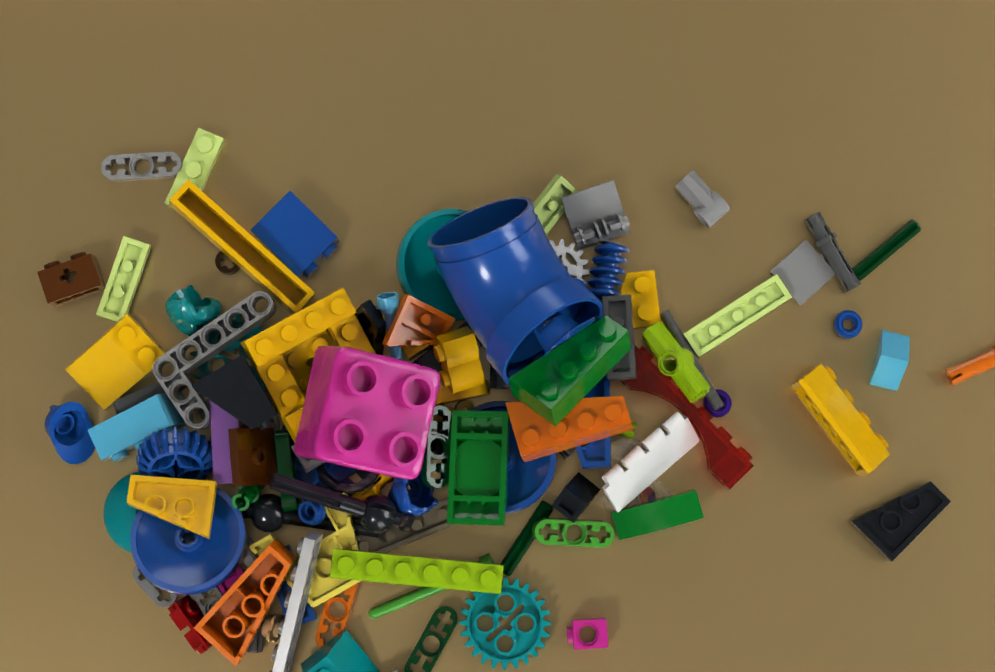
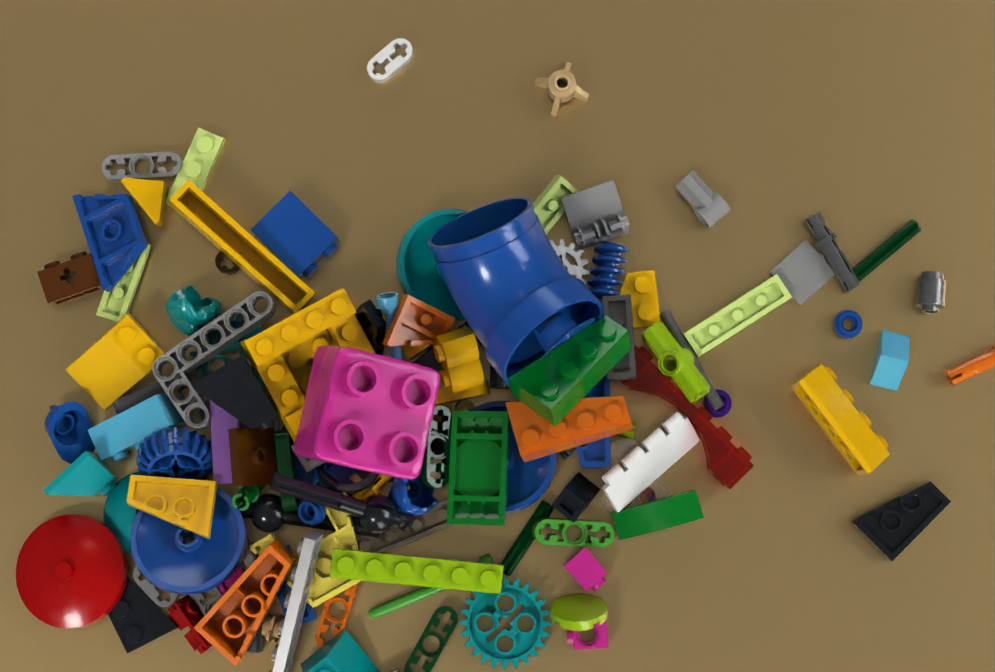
(71, 571): none -> red dish
(84, 478): none -> teal slope
(111, 234): none -> blue wing
(138, 618): none -> black wing
(150, 196): none -> yellow slope
(394, 65): none -> white beam
(558, 94): none -> tan brick
(579, 611): none -> lime tile
(586, 570): none -> dark pink brick
(931, 292): none -> flat silver brick

